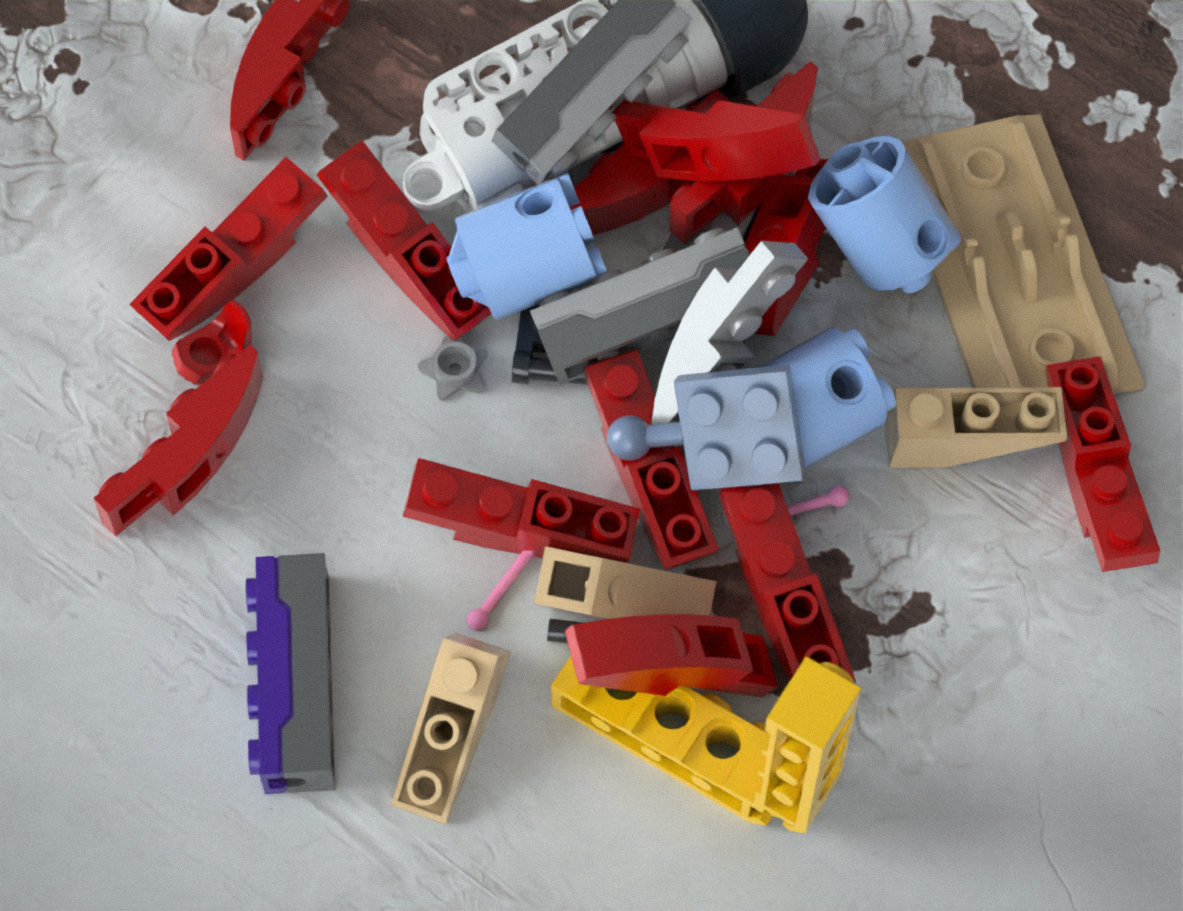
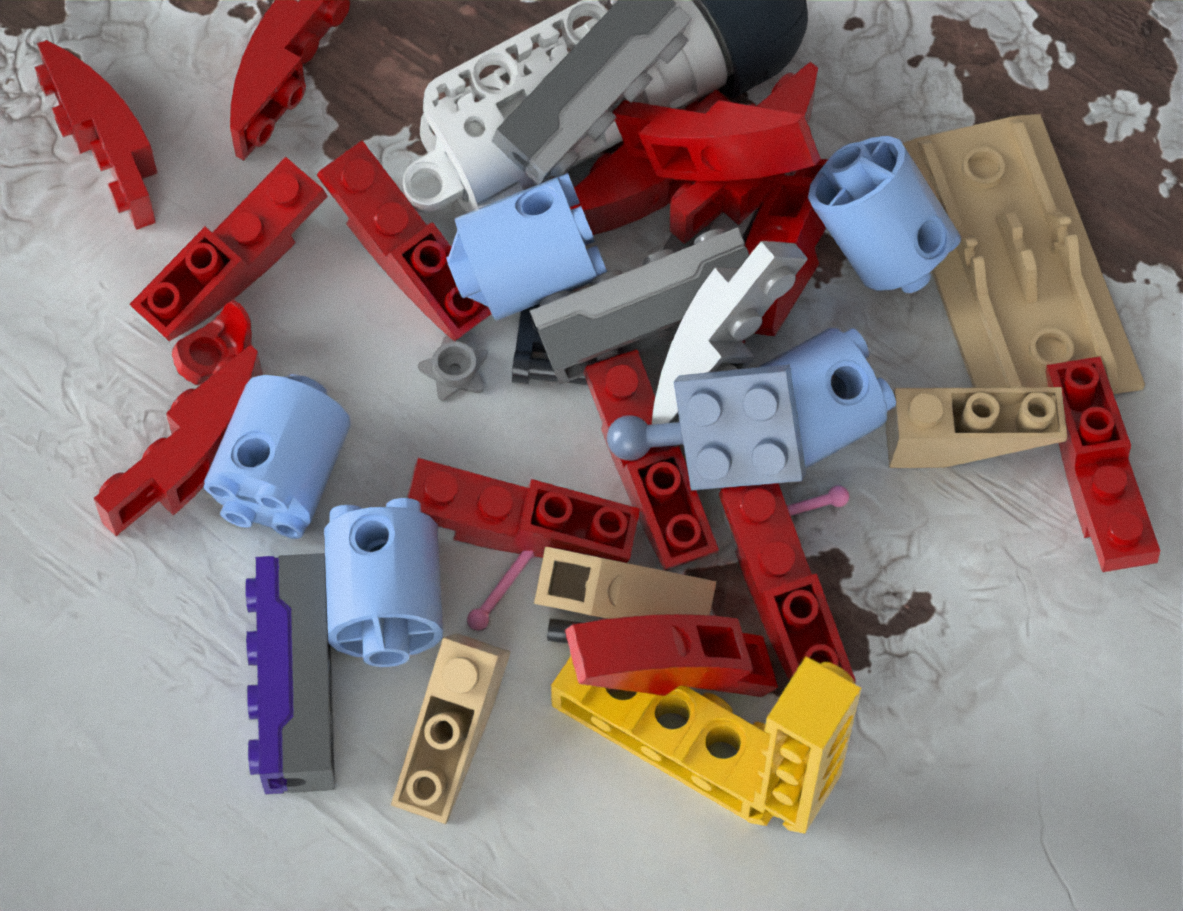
(100, 123): none -> red slope
(277, 454): none -> light blue cylinder
(383, 582): none -> light blue cylinder

